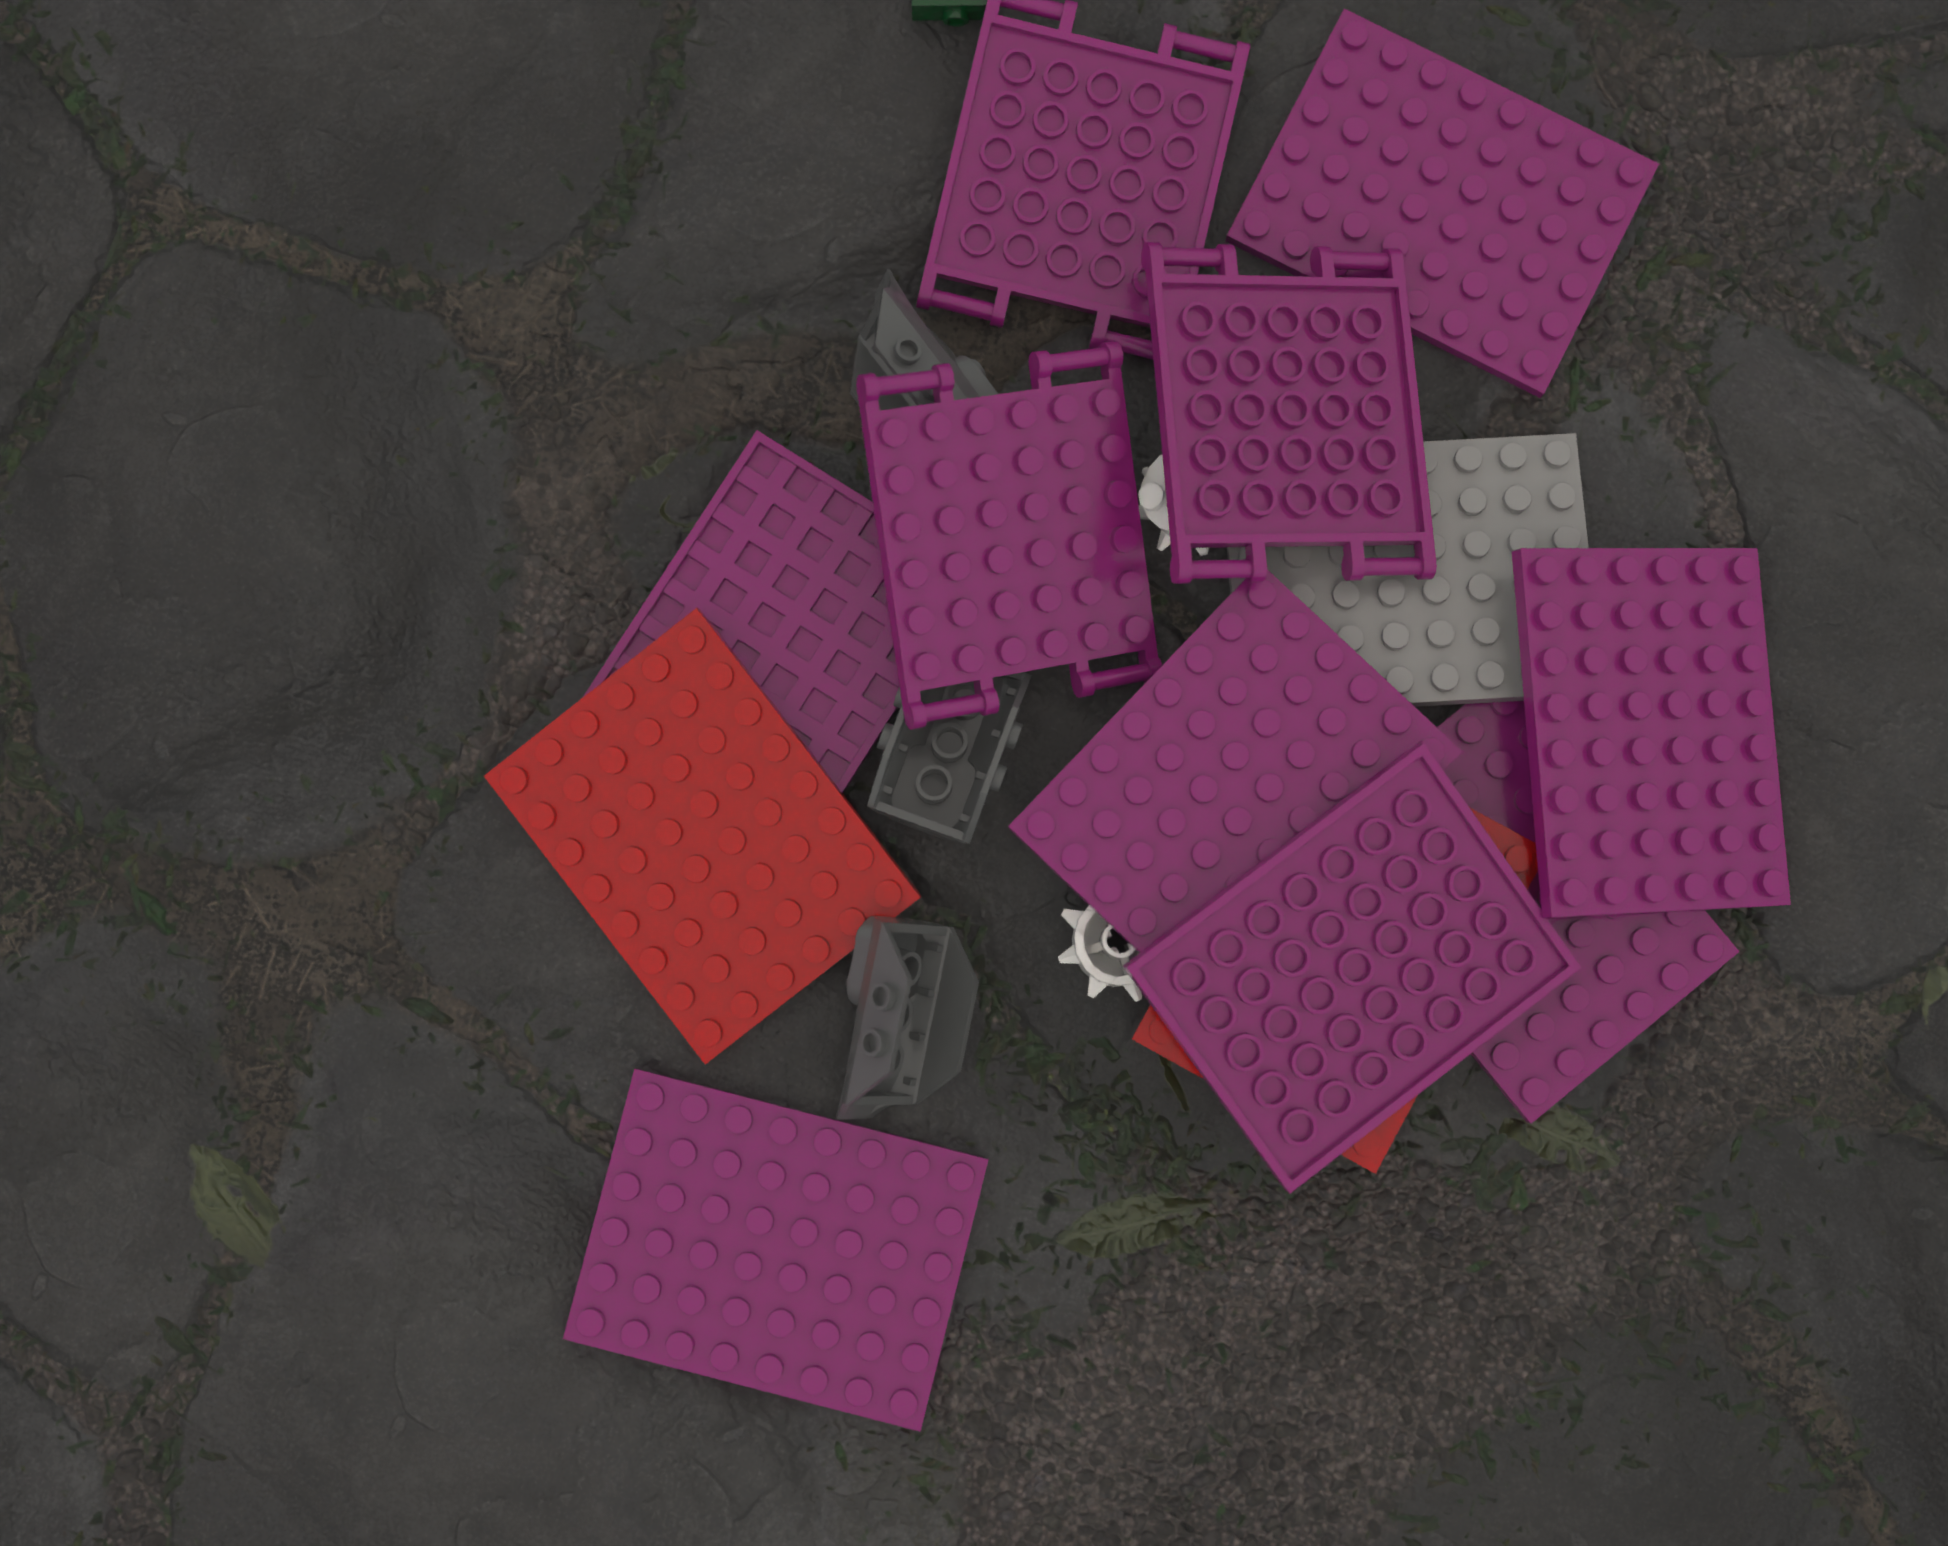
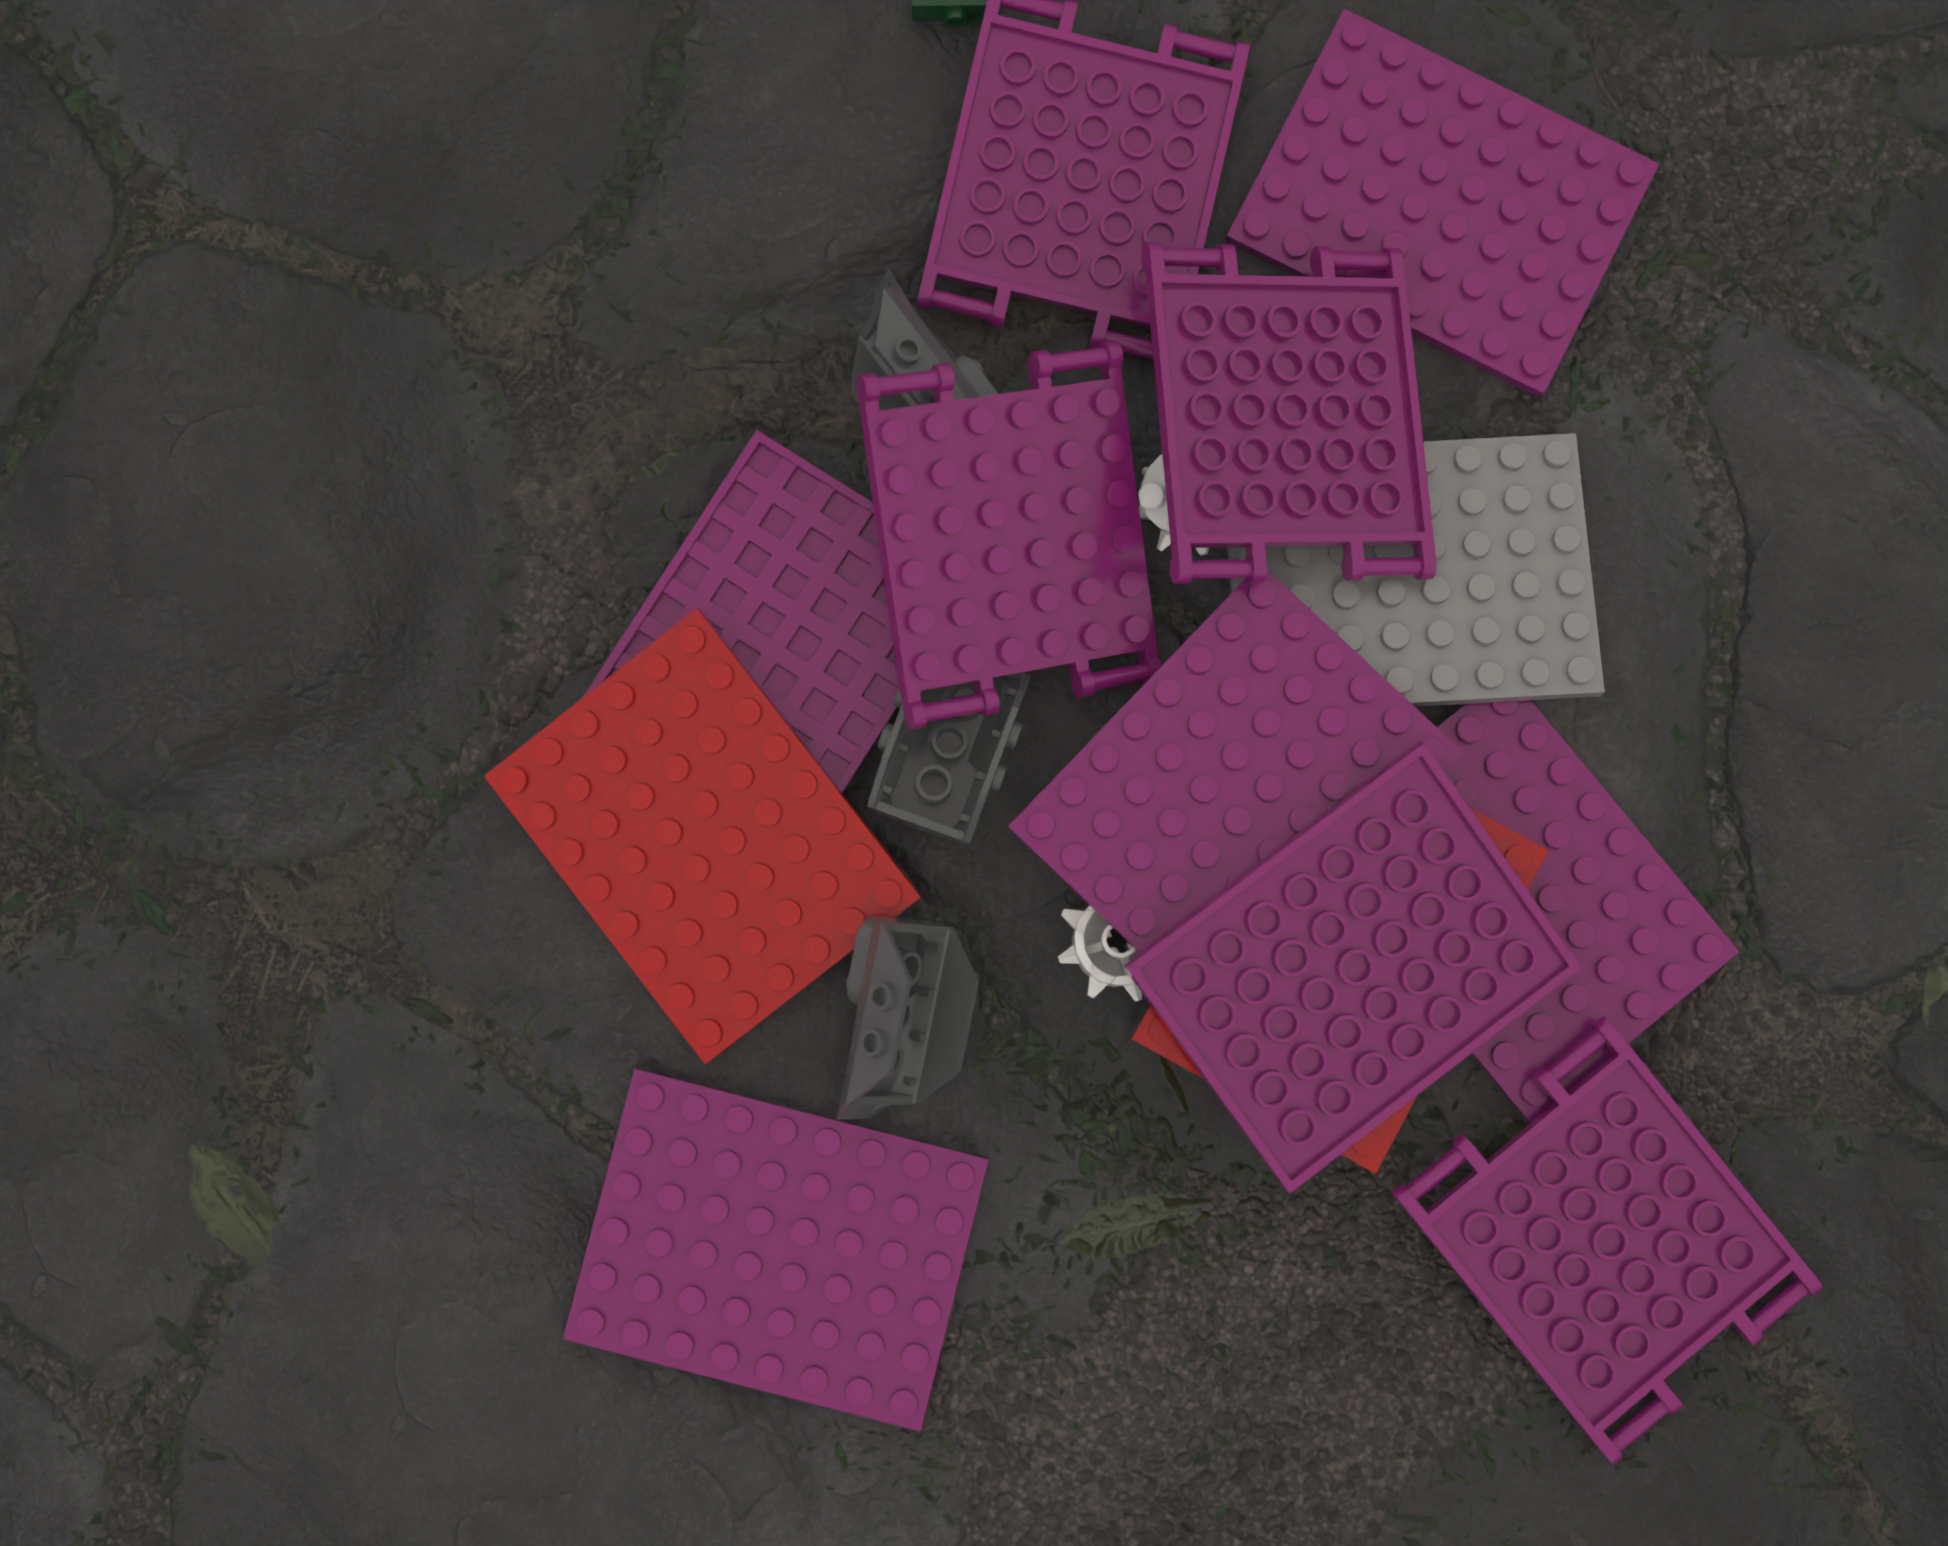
(1608, 1241): none -> magenta plate
(1649, 730): magenta plate -> none

